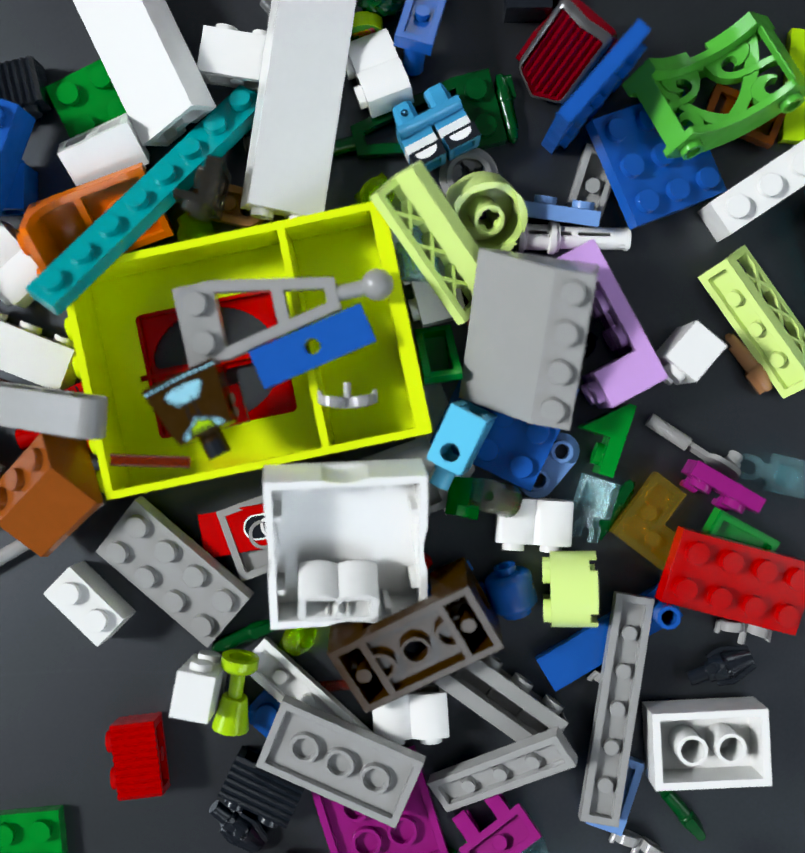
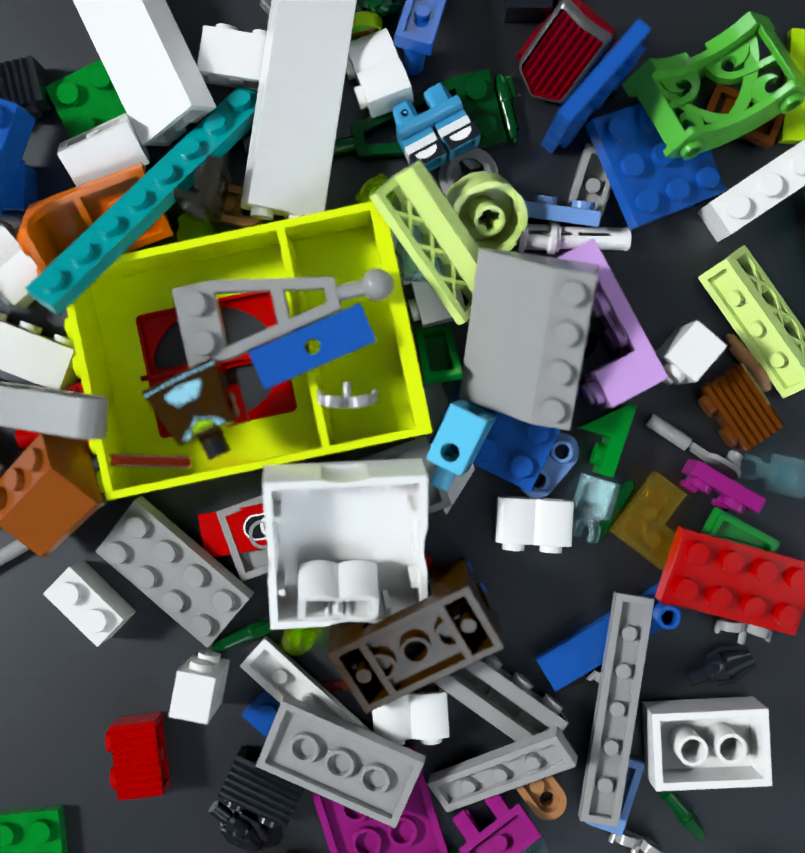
(232, 711): lime piece -> none
(470, 495): clear smoke leg -> none
(511, 590): blue head -> none
(542, 809): none -> medium nougat plate
(572, 588): yellowish green brick -> none
(739, 408): none -> reddish brown brick

